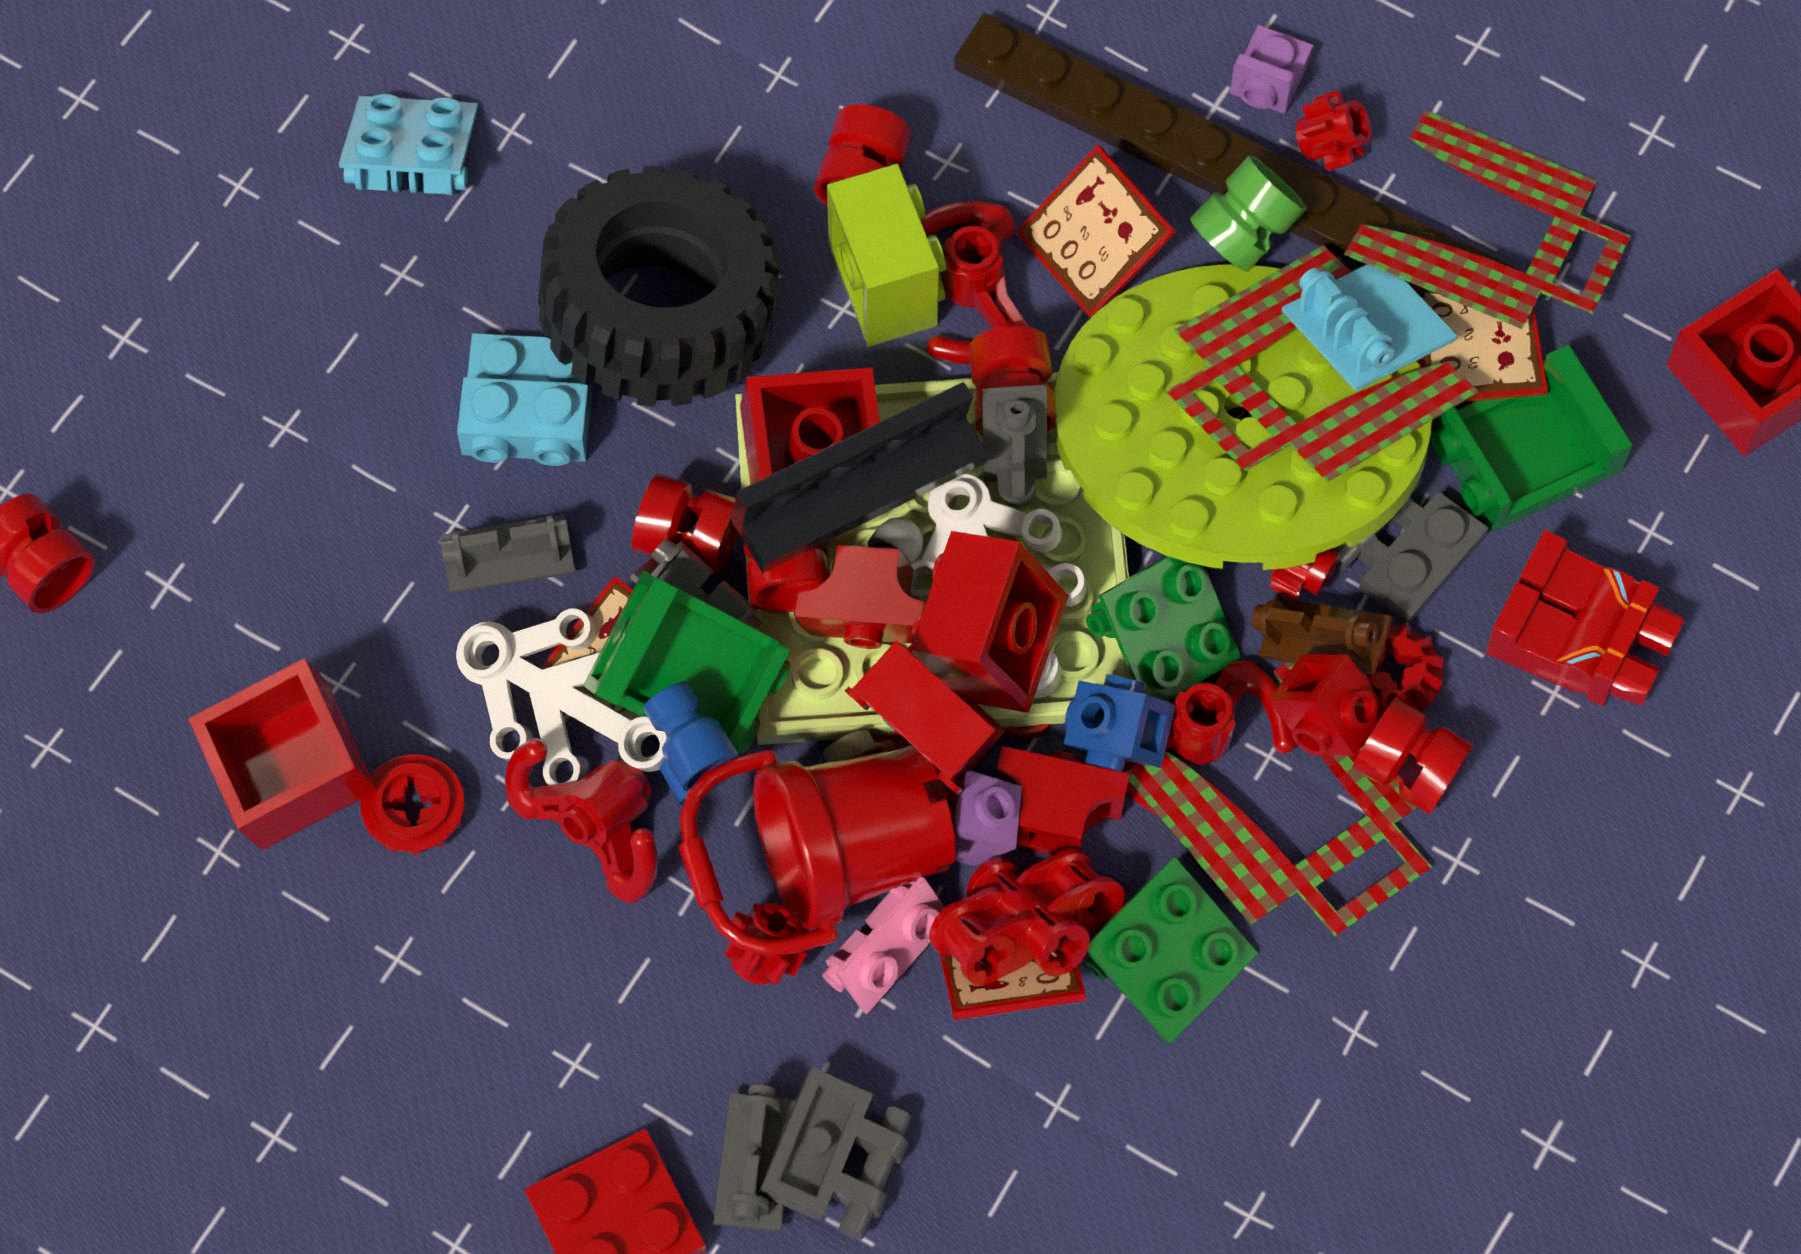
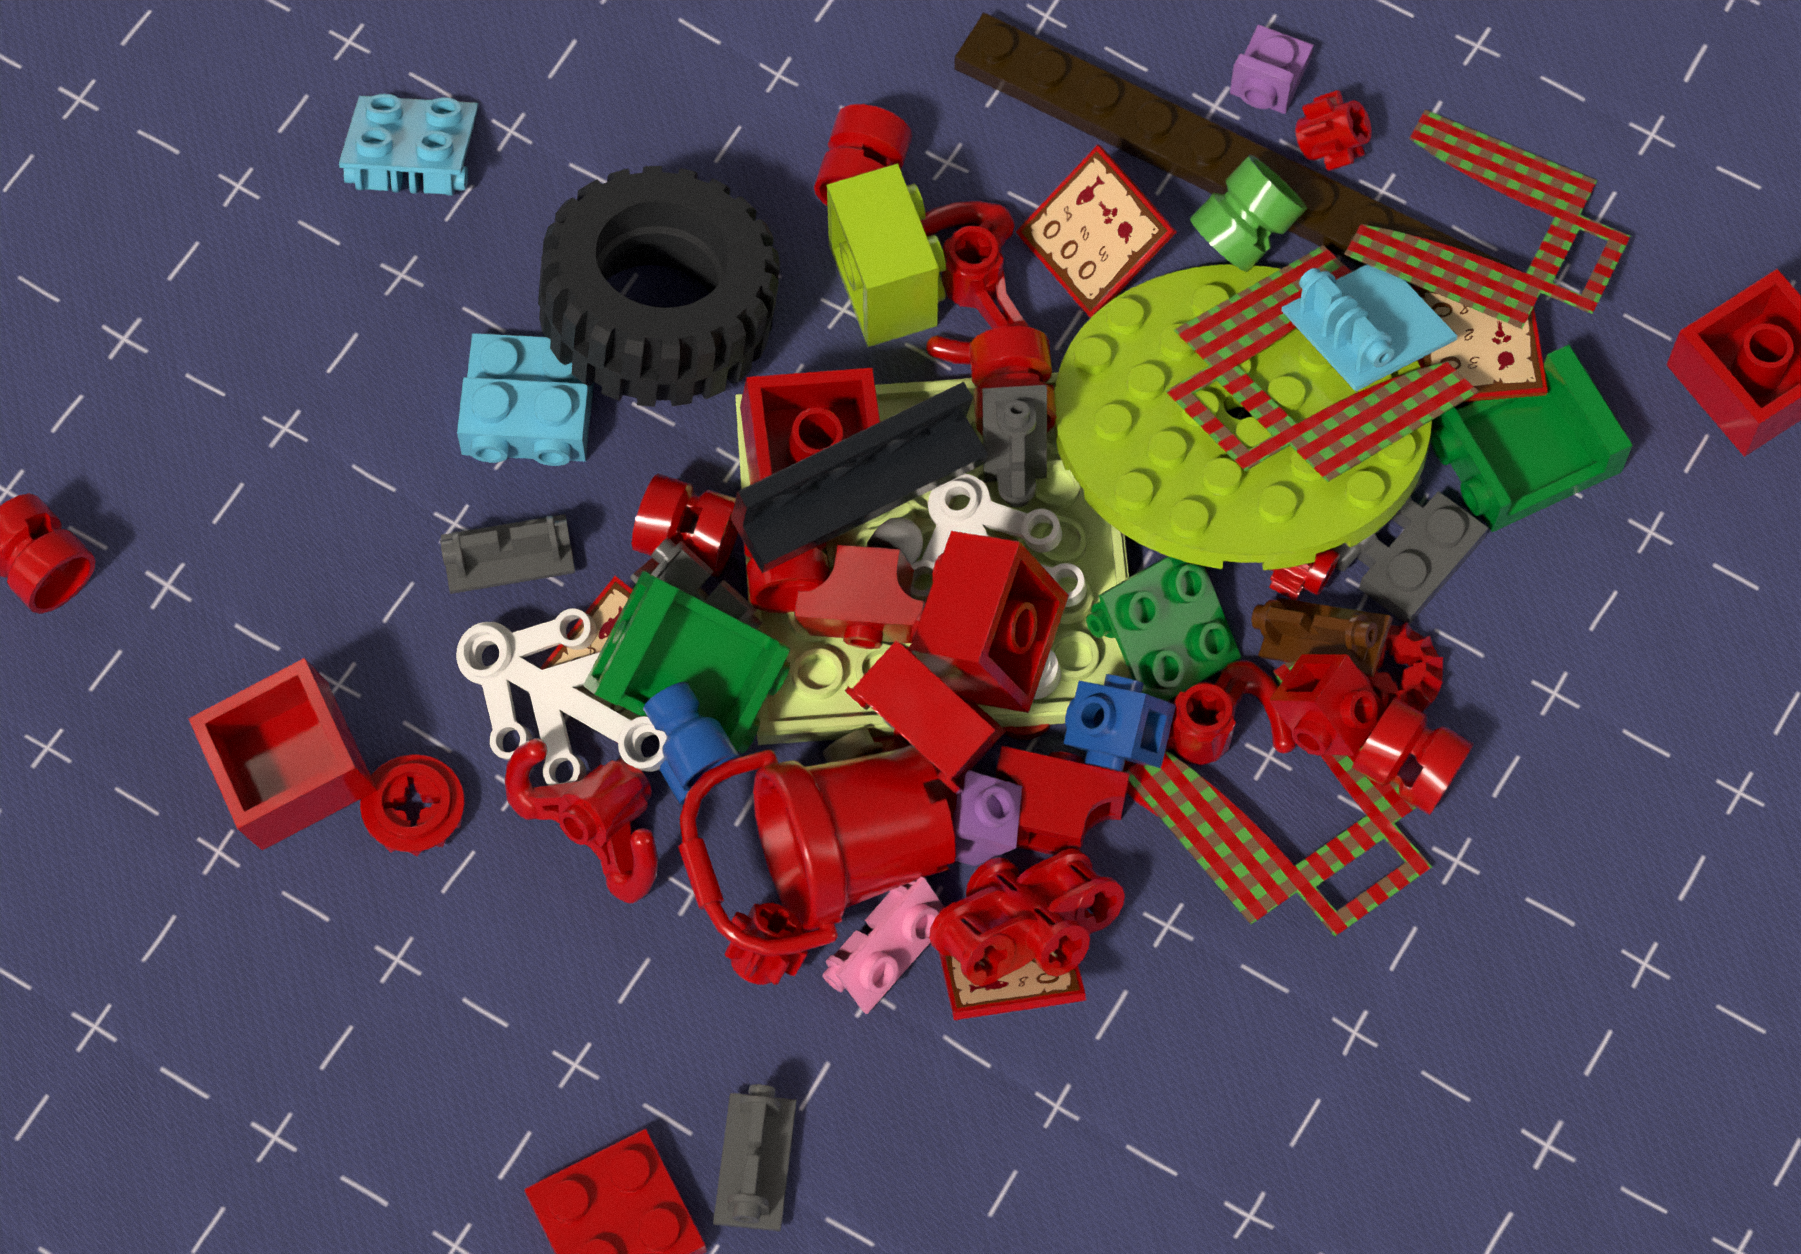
(816, 1145): dark grey plate -> none
(1169, 950): green hinge -> none
(1581, 623): red hips -> none

